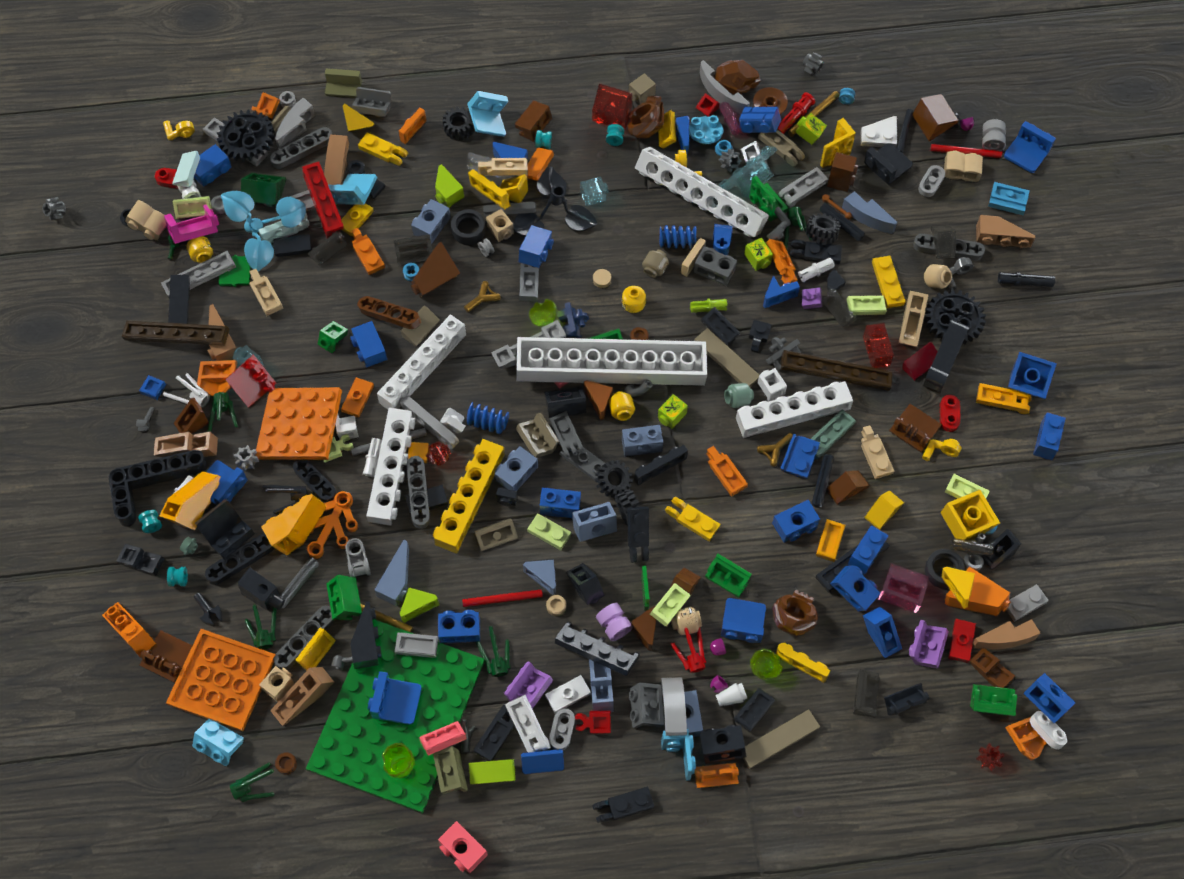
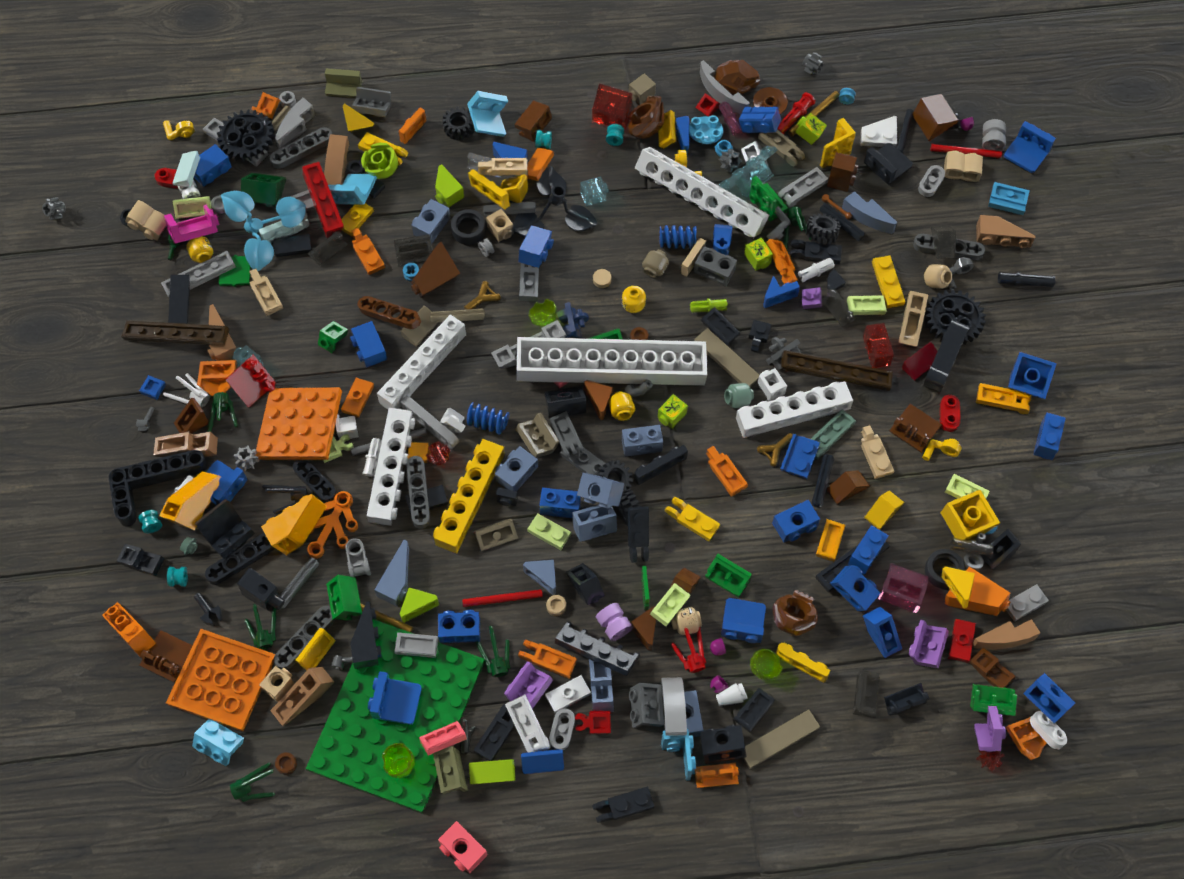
(380, 160): none -> lime cylinder
(461, 315): none -> dark tan axle
(549, 658): none -> orange hinge
(601, 490): none -> sand blue brick
(991, 734): none -> medium lavender bracket

